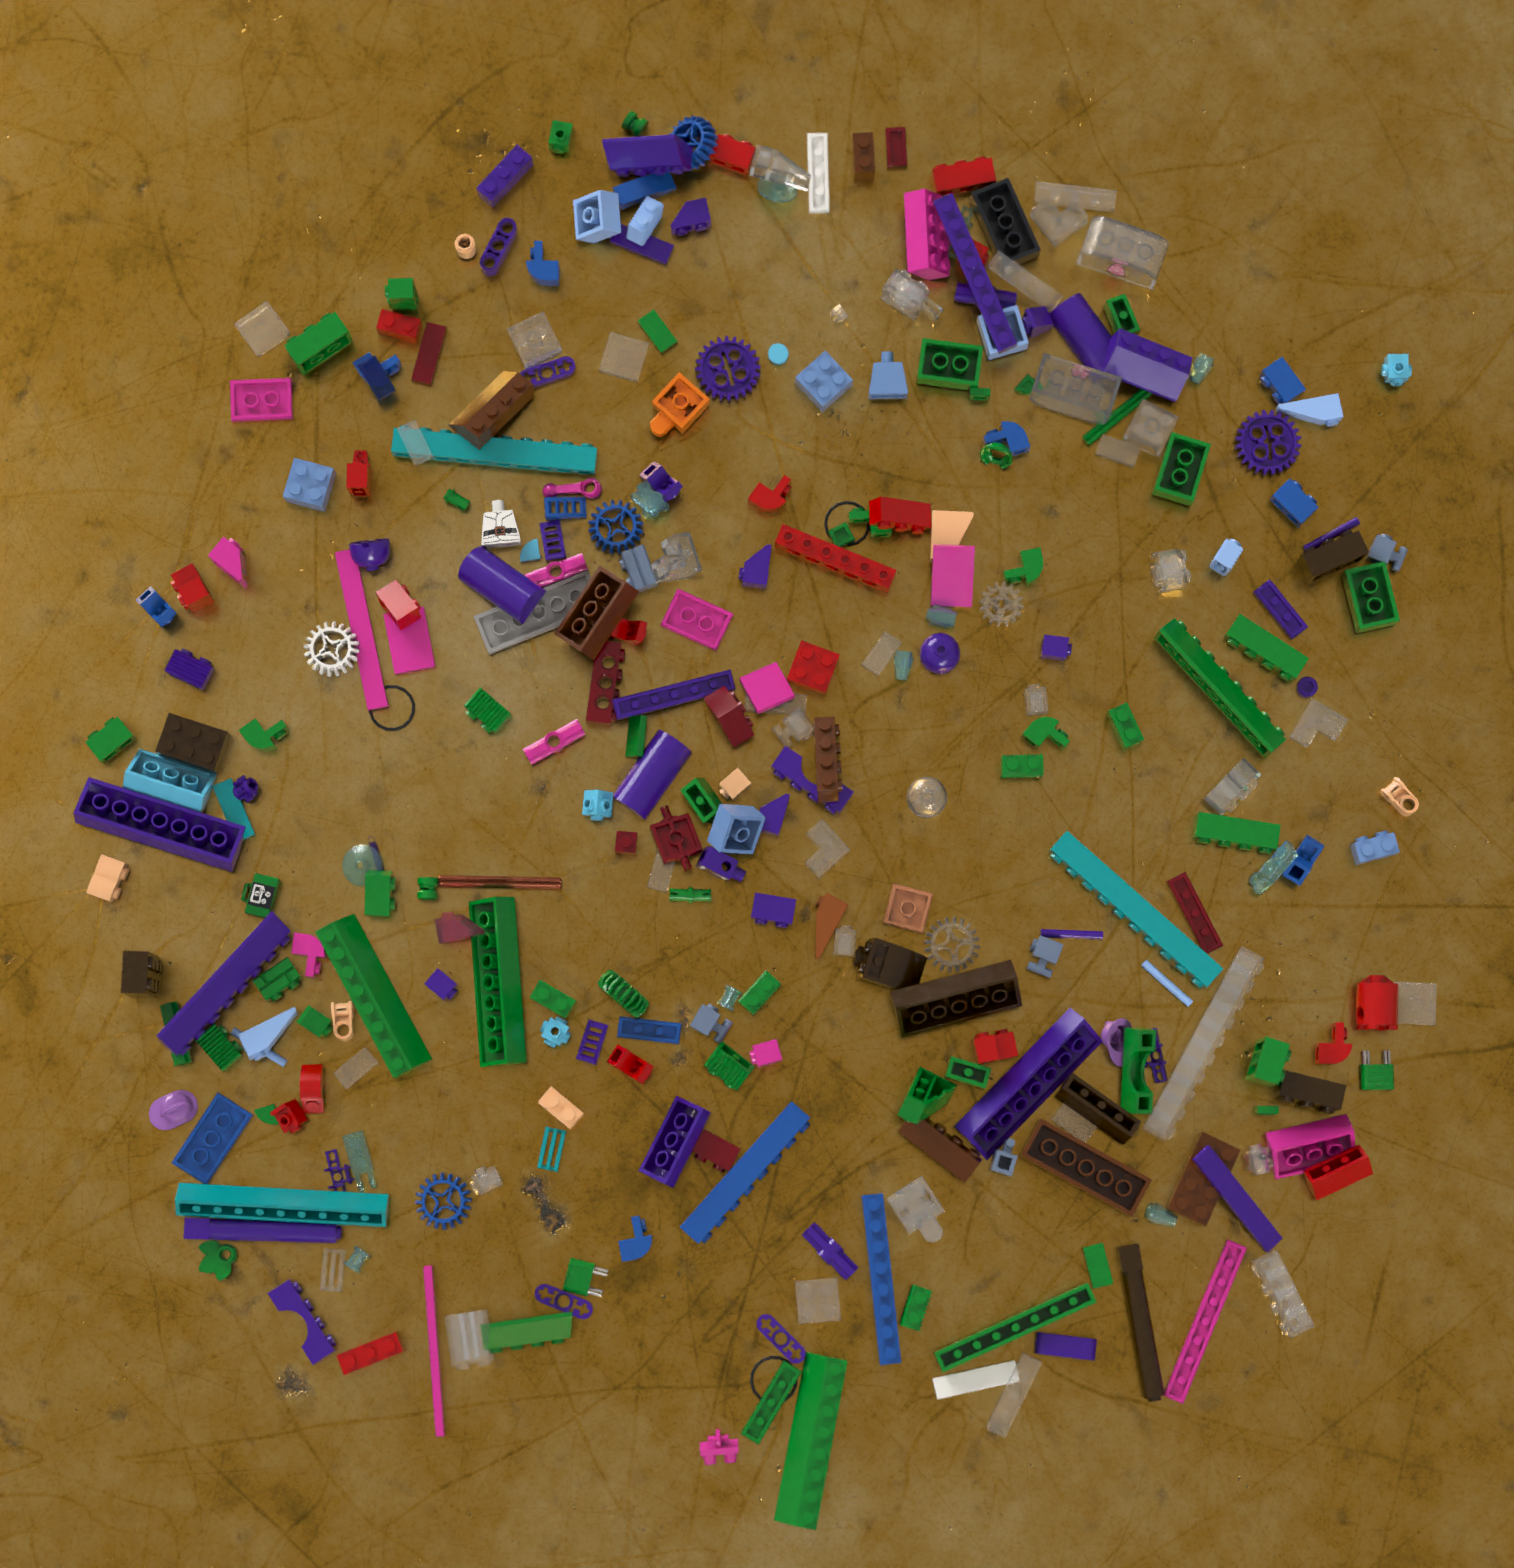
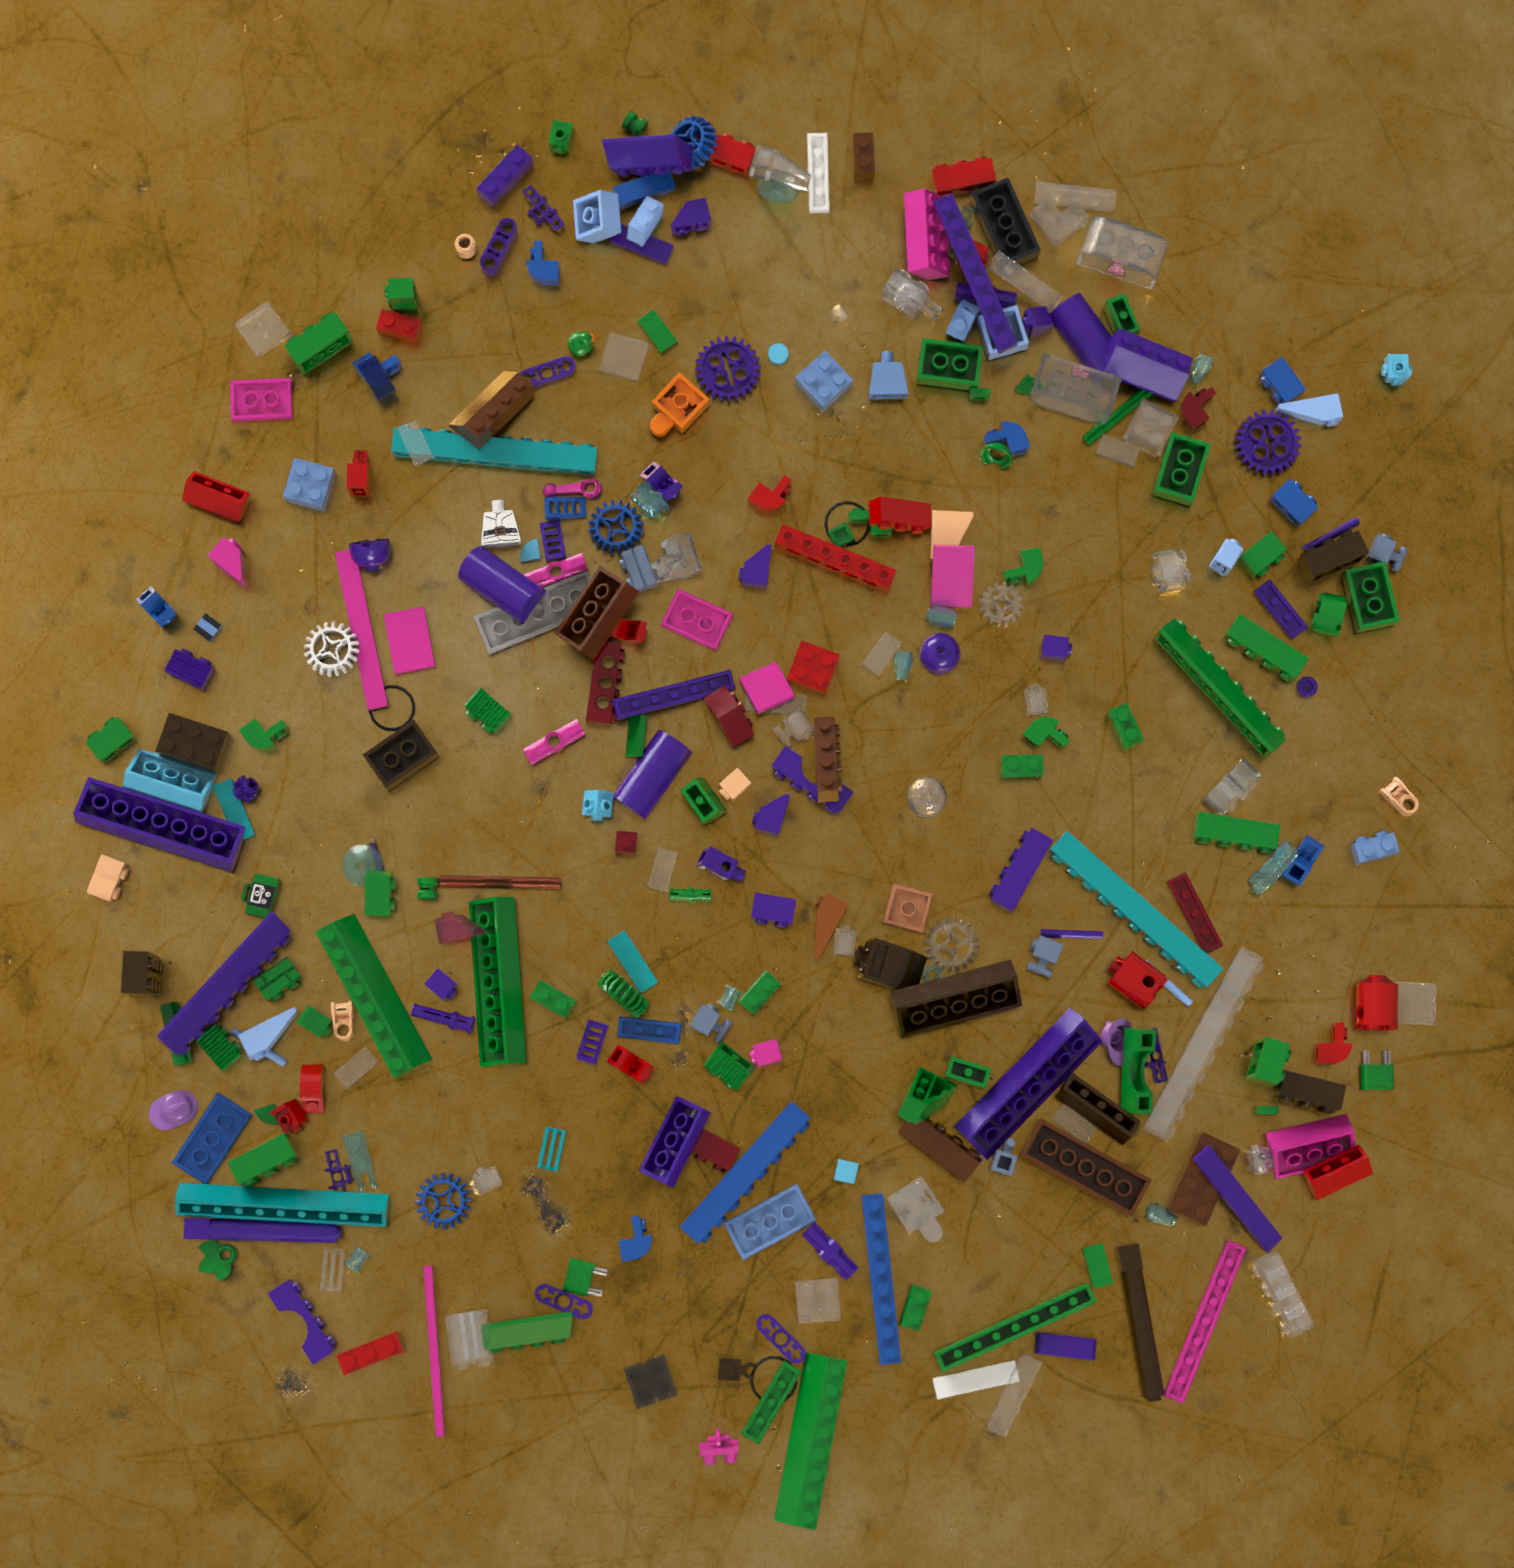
(192, 588): red brick -> none
(207, 627): none -> tile
(215, 496): none -> red brick
(264, 1160): none -> green brick
(312, 948): dark pink brick -> none
(398, 605): brick -> none
(400, 755): none -> dark brown brick
(429, 353): dark red tile -> none
(453, 1020): none -> dark purple pin
(456, 499): green pin -> none
(534, 340): clear brick -> none
(542, 201): none -> dark purple piece
(553, 1040): medium azure brick -> none
(561, 1108): light nougat brick -> none
(580, 343): none -> green animal
(632, 961): none -> teal tile
(650, 1381): none -> clear smoke piece
(676, 838): dark red plate -> none
(731, 1369): none -> dark brown plate
(736, 829): medium blue brick -> none
(769, 1221): none -> medium blue tile
(830, 848): clear brick -> none
(846, 1171): none -> medium azure tile
(896, 147): dark red tile -> none
(928, 969): none -> clear light blue bush
(963, 321): none -> medium blue torso
(994, 1047): red brick -> none
(1021, 870): none -> dark purple brick
(1136, 979): none -> red cylinder
(1191, 412): none -> dark red brick
(1262, 555): none -> green brick
(1317, 718): clear brick -> none
(1330, 614): none -> green brick

